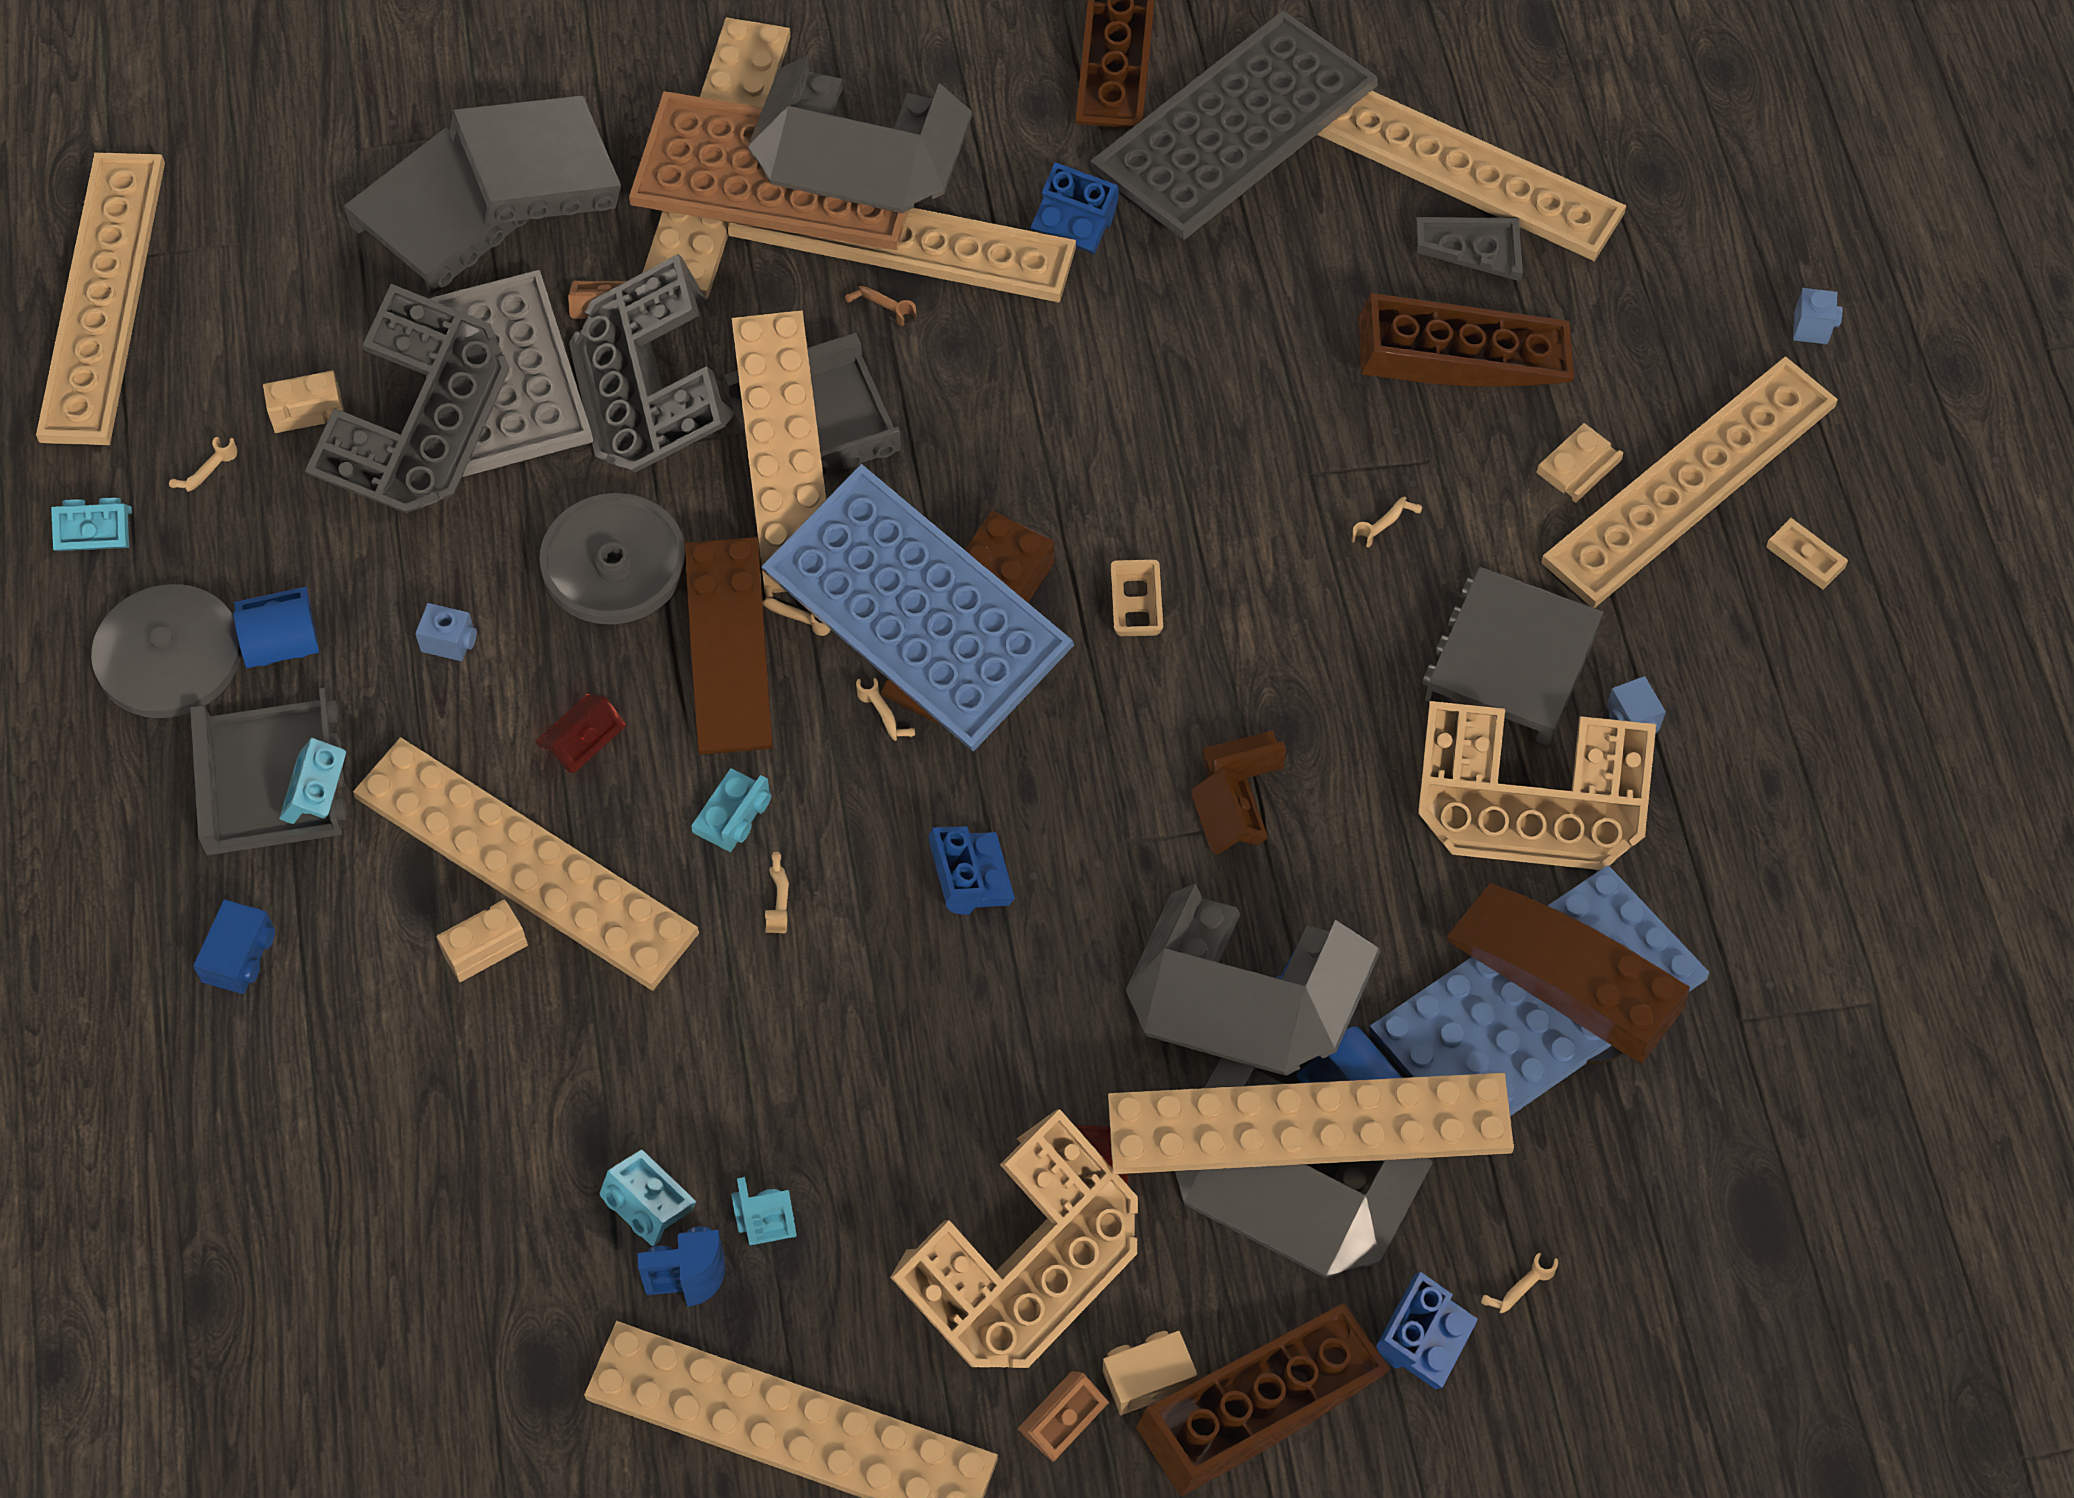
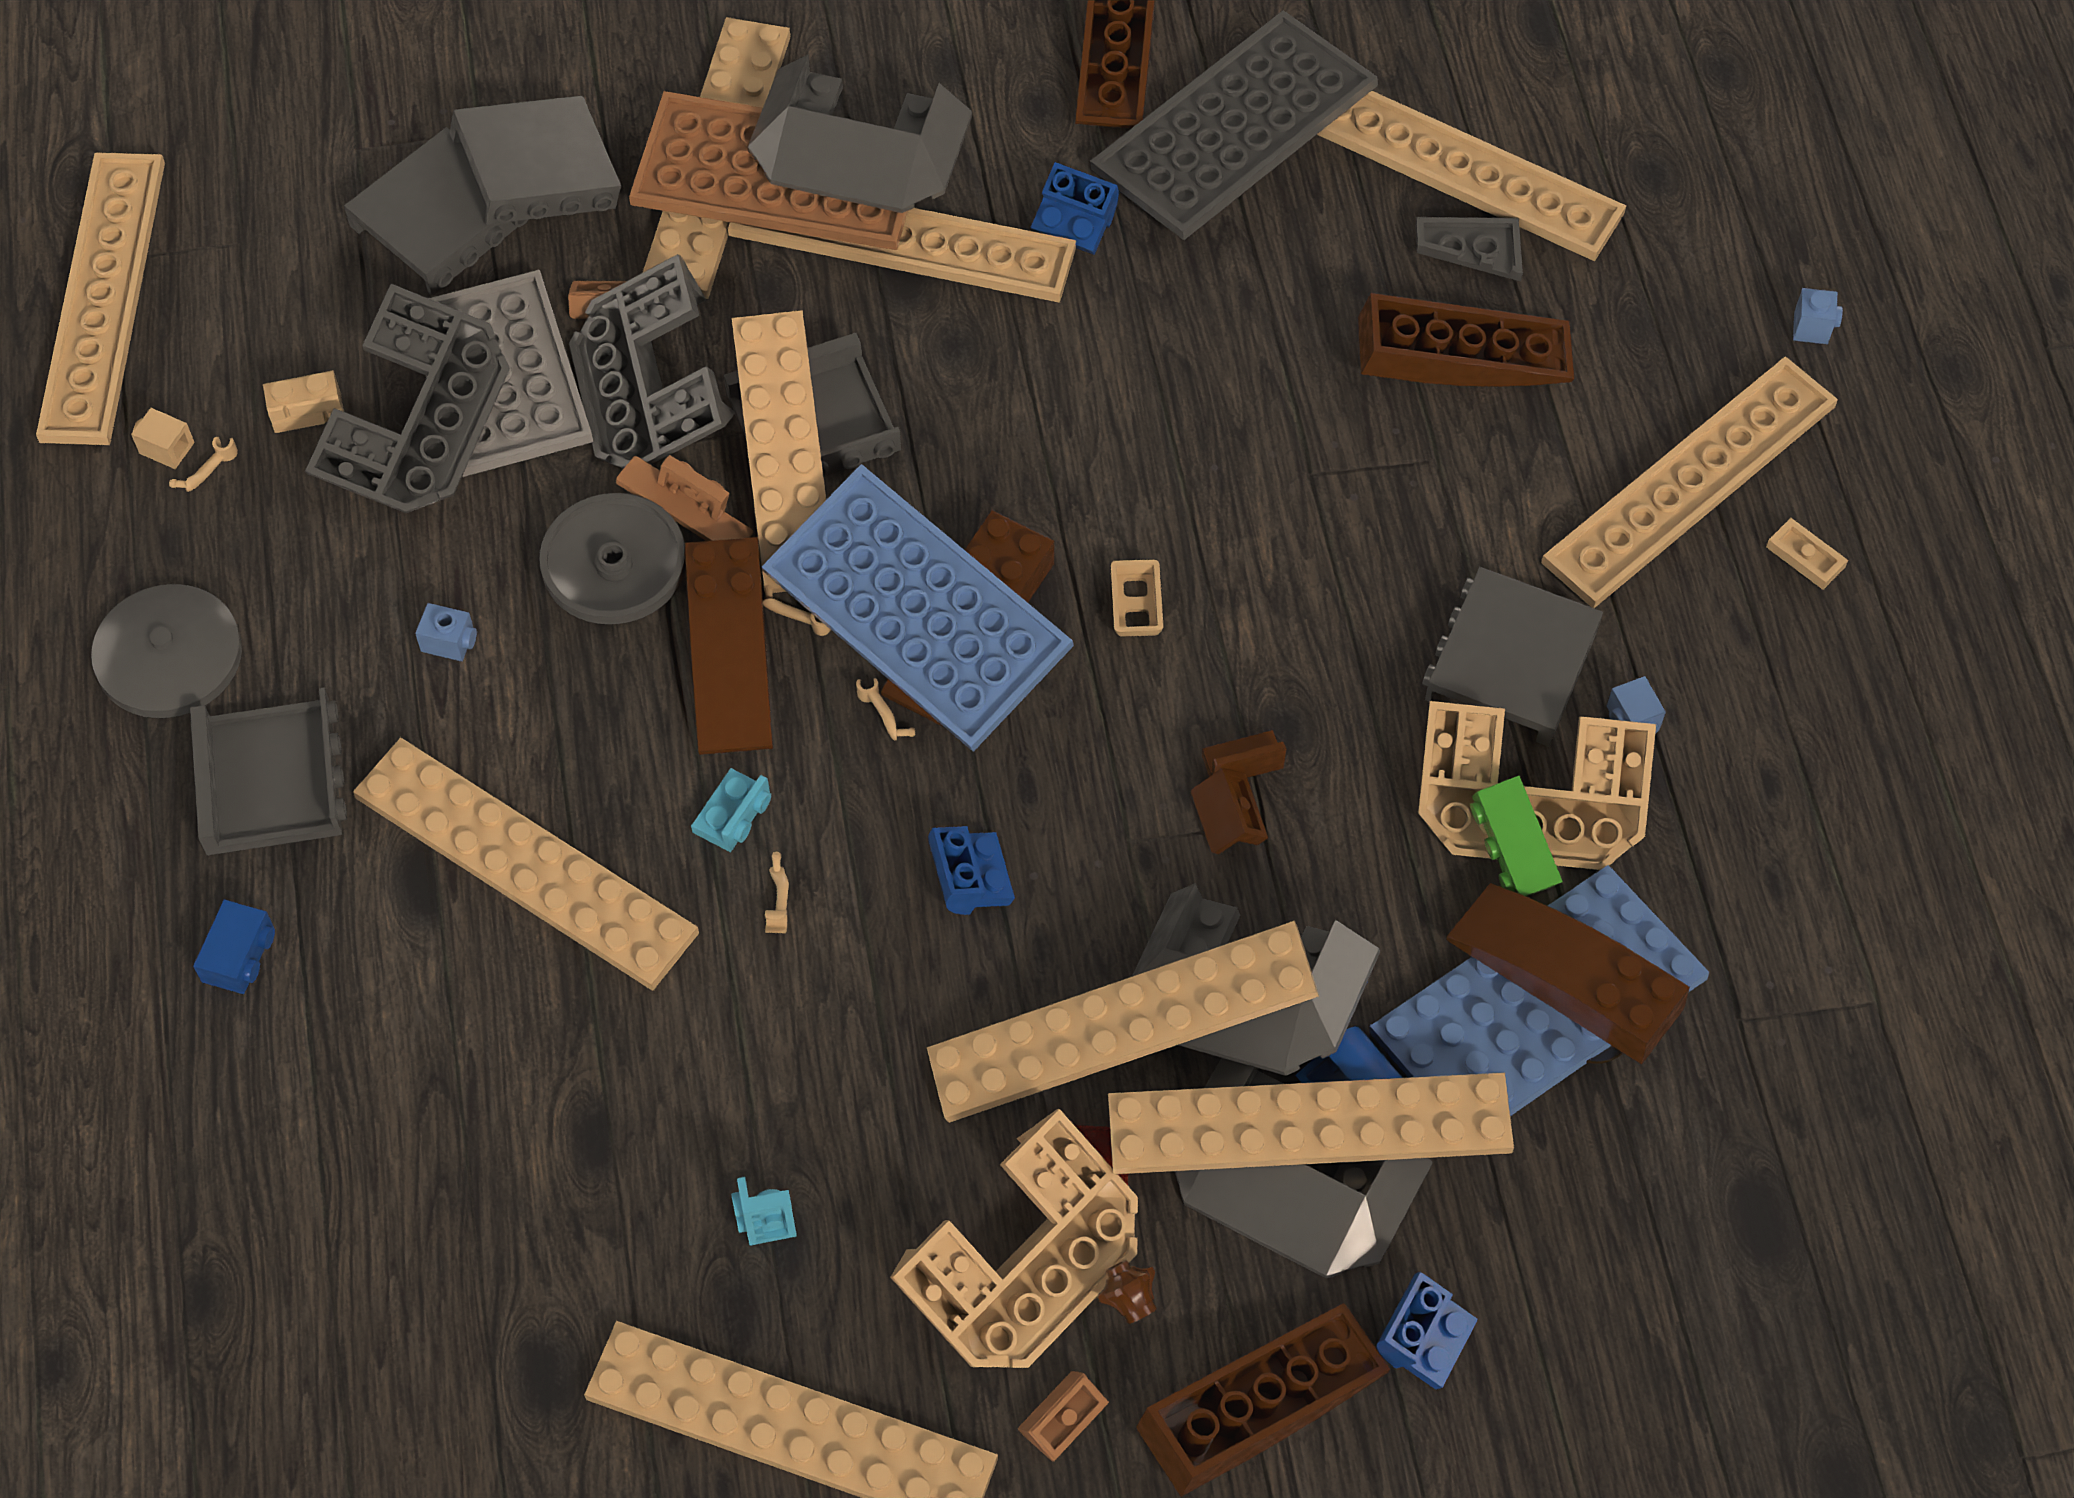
(90, 526): medium azure bracket -> none
(162, 438): none -> tan brick
(275, 627): blue brick -> none
(313, 781): medium azure bracket -> none
(482, 940): tan brick -> none
(582, 732): clear red panel -> none
(645, 1196): medium azure bracket -> none
(686, 496): none -> medium nougat bracket
(693, 1268): blue brick -> none
(900, 308): medium nougat piece -> none
(1122, 1021): none -> tan plate
(1129, 1291): none -> reddish brown rock
(1148, 1371): tan brick -> none
(1389, 518): tan piece -> none
(1515, 838): none -> bright green brick
(1522, 1286): tan piece -> none
(1579, 462): tan plate -> none

